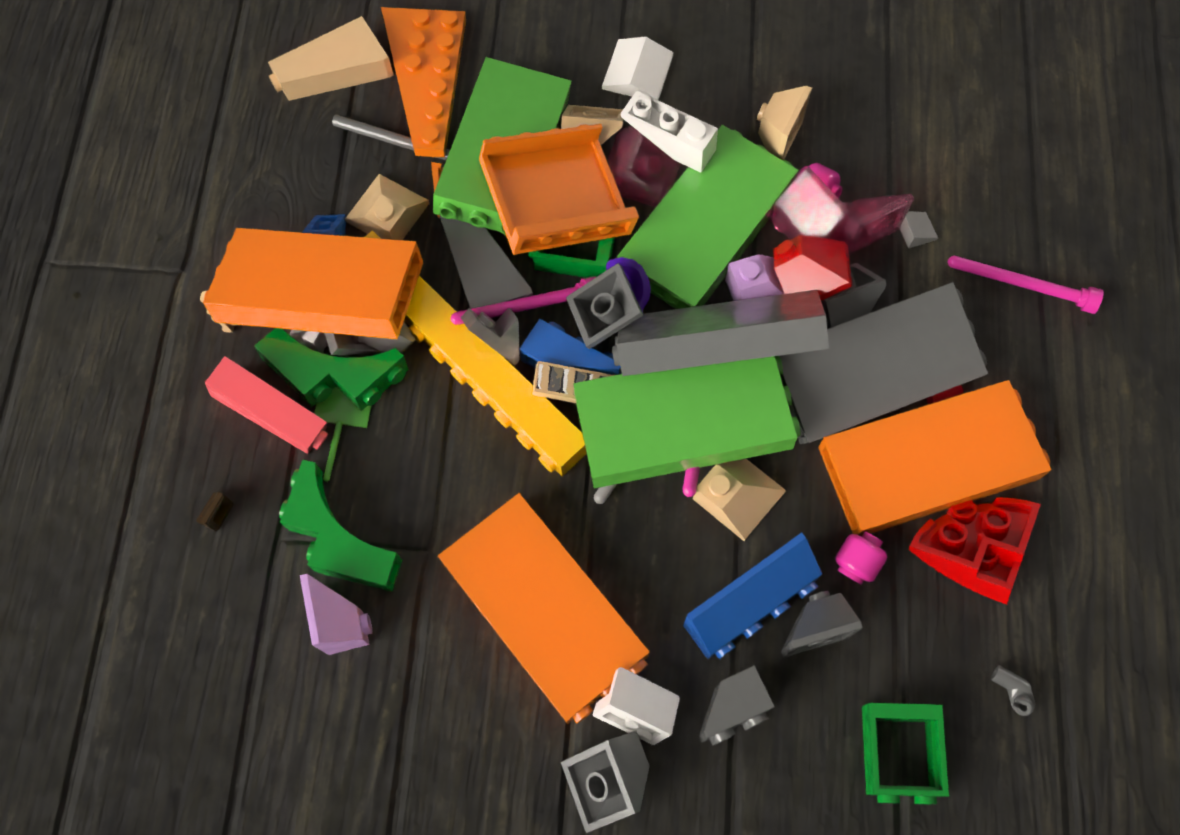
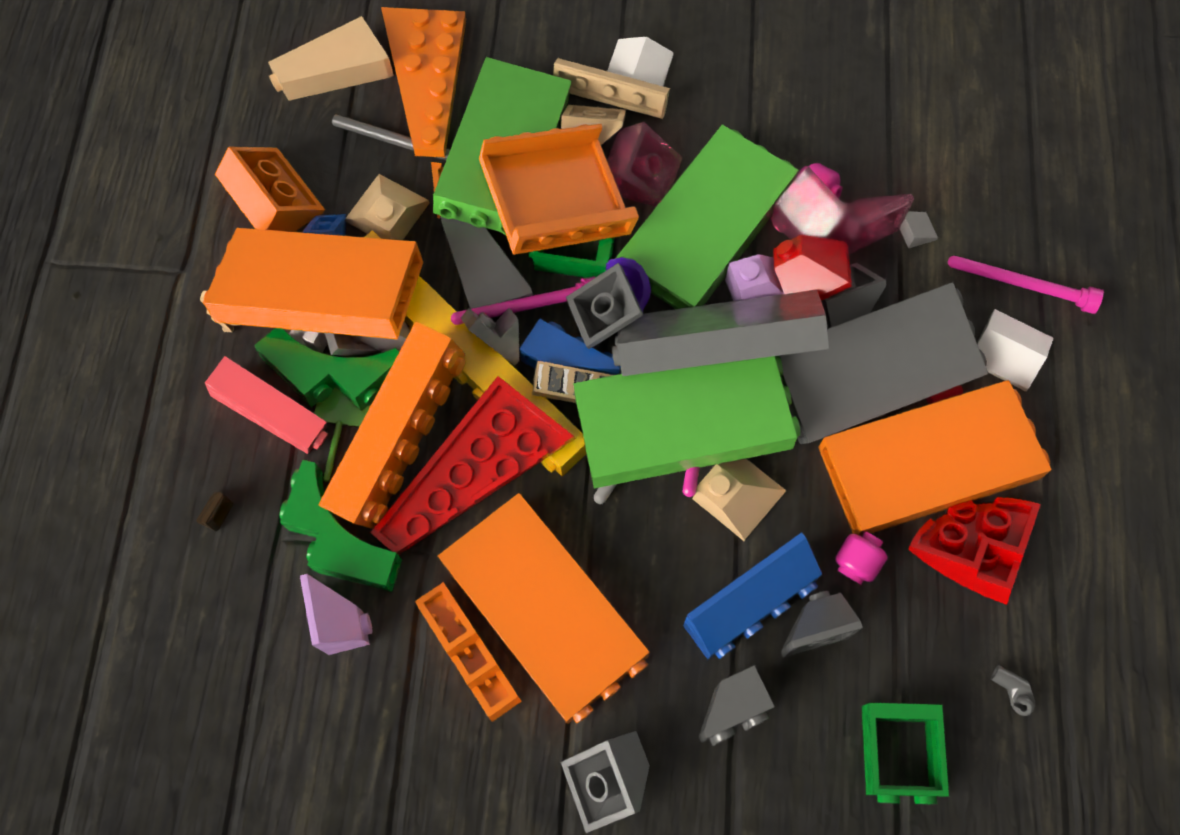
(267, 189): none -> orange slope
(394, 427): none -> orange brick
(468, 652): none -> orange slope
(484, 452): none -> red wing
(613, 88): none -> tan tile
(638, 707): white panel -> none
(672, 130): white slope -> none
(782, 119): tan slope -> none
(1013, 349): none -> white slope

